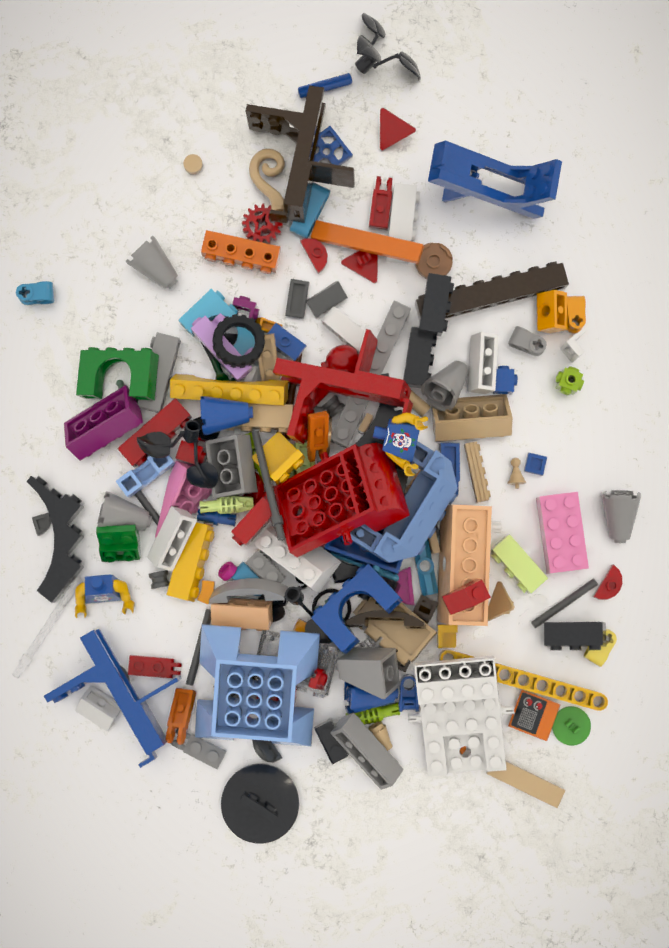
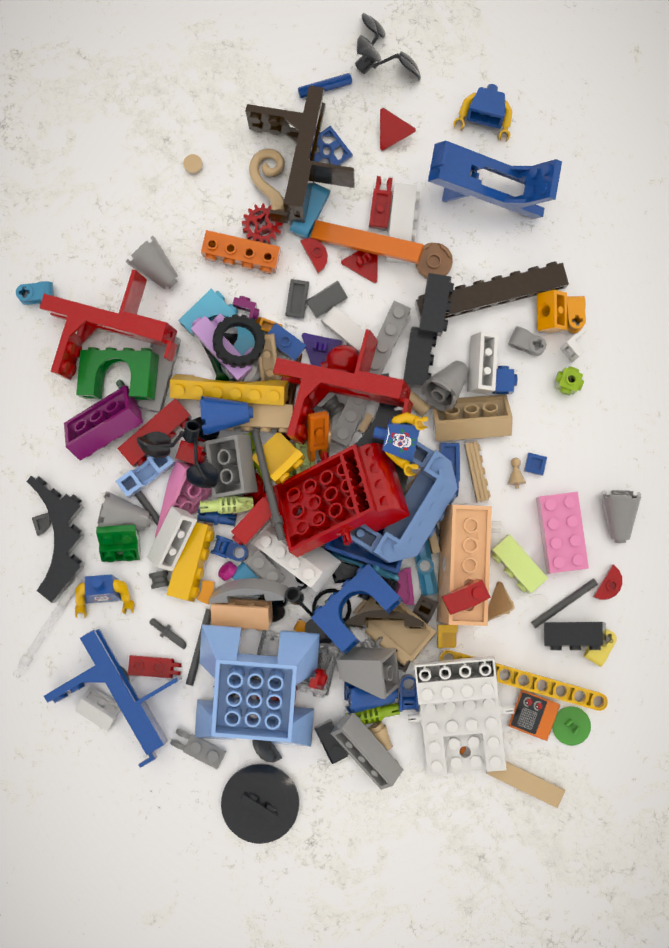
(89, 319): none -> red piece
(168, 633): none -> dark grey piece
(180, 715): orange hinge -> none
(228, 549): none -> blue piece
(318, 347): none -> dark purple piece
(487, 108): none -> blue torso

